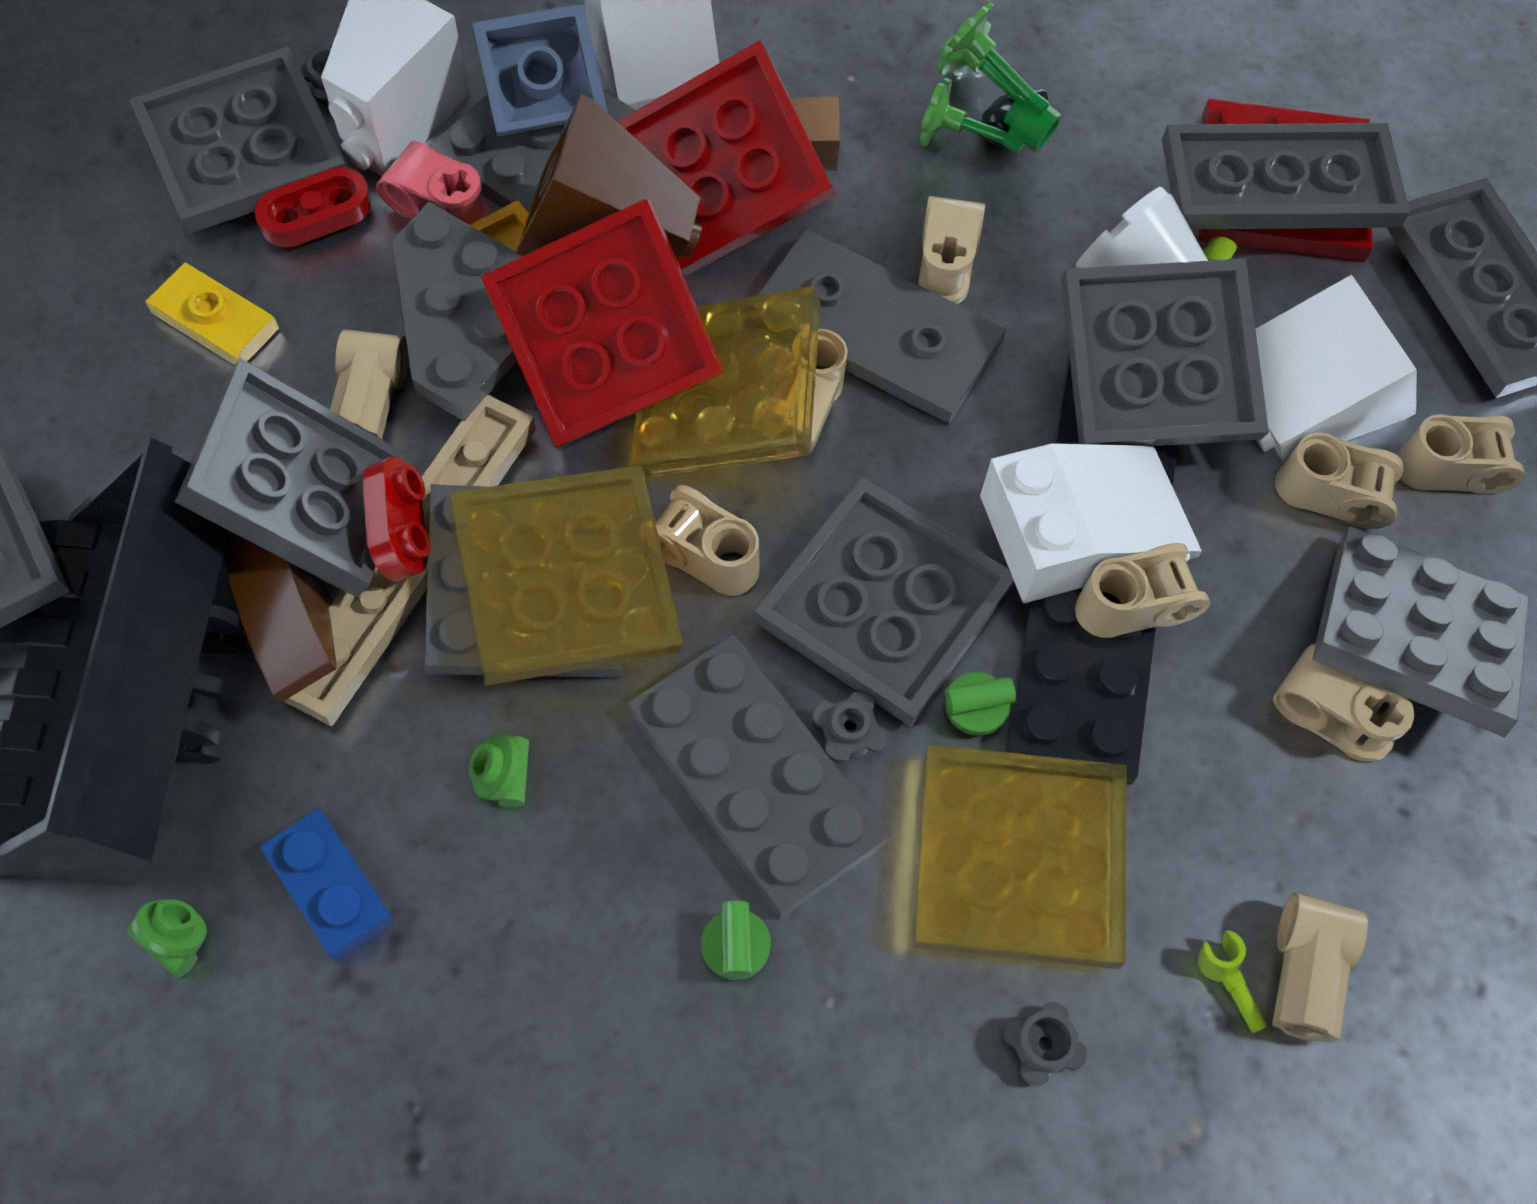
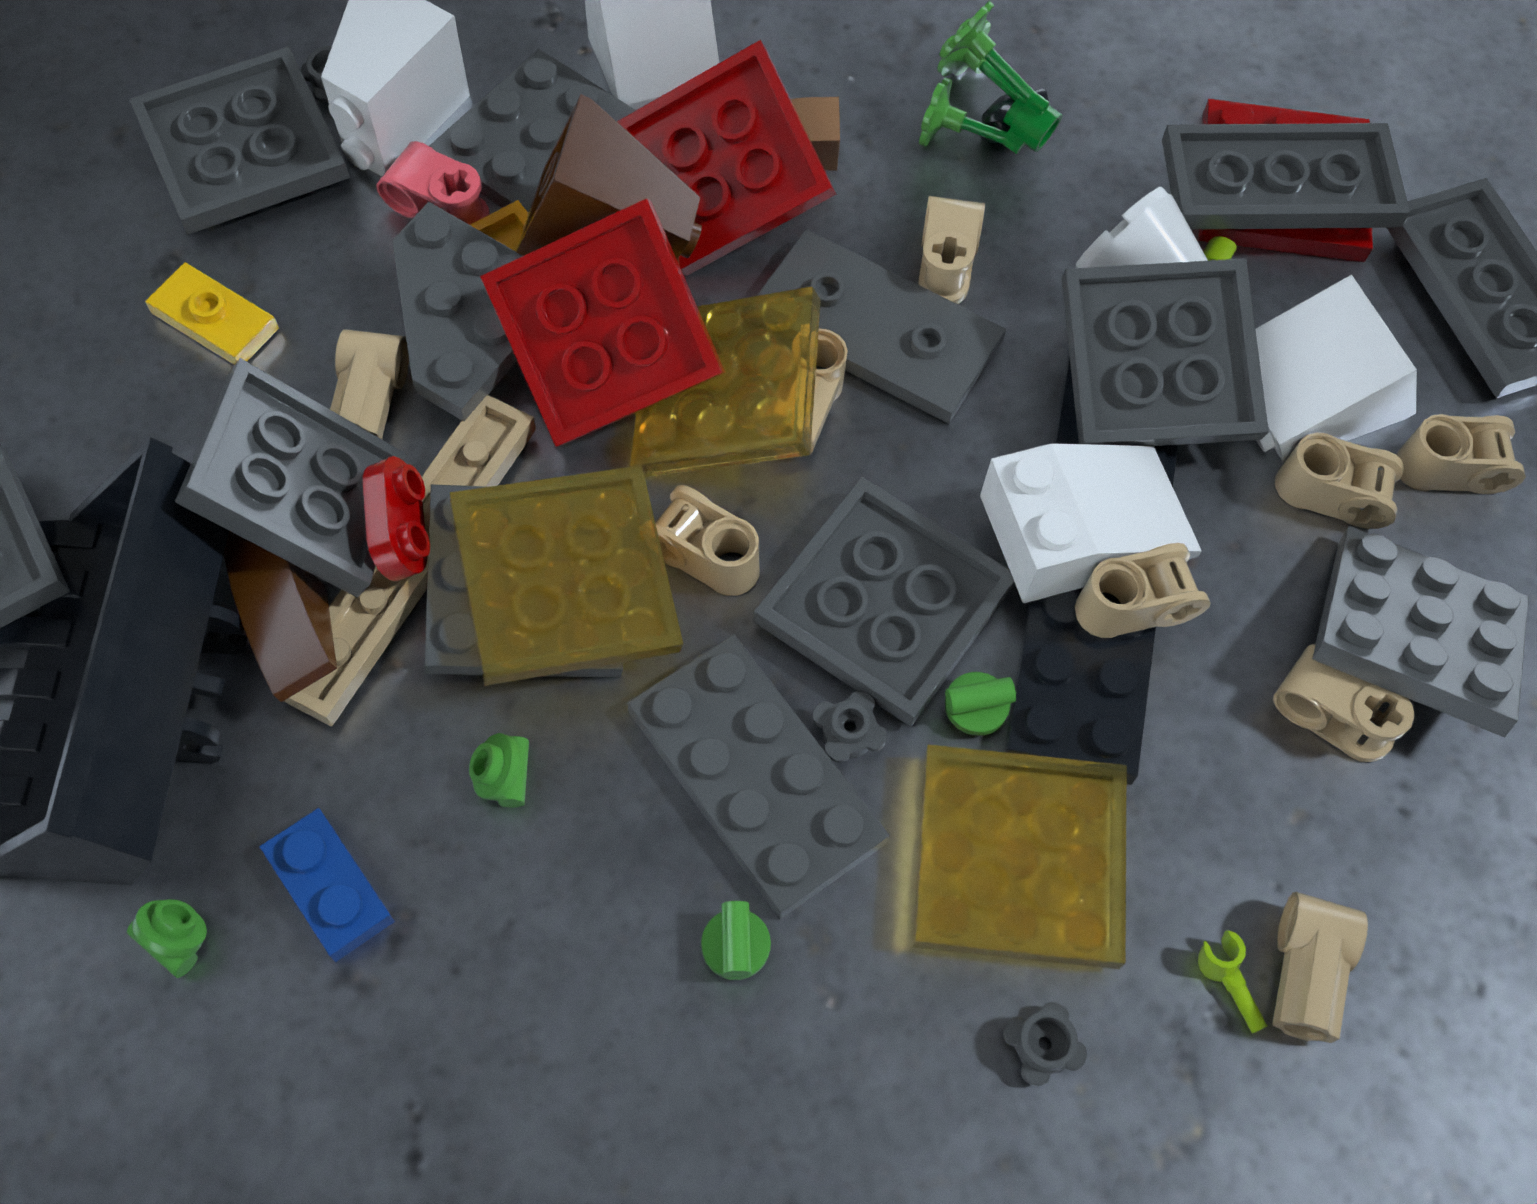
(313, 207): red plate -> none
(537, 67): sand blue slope -> none

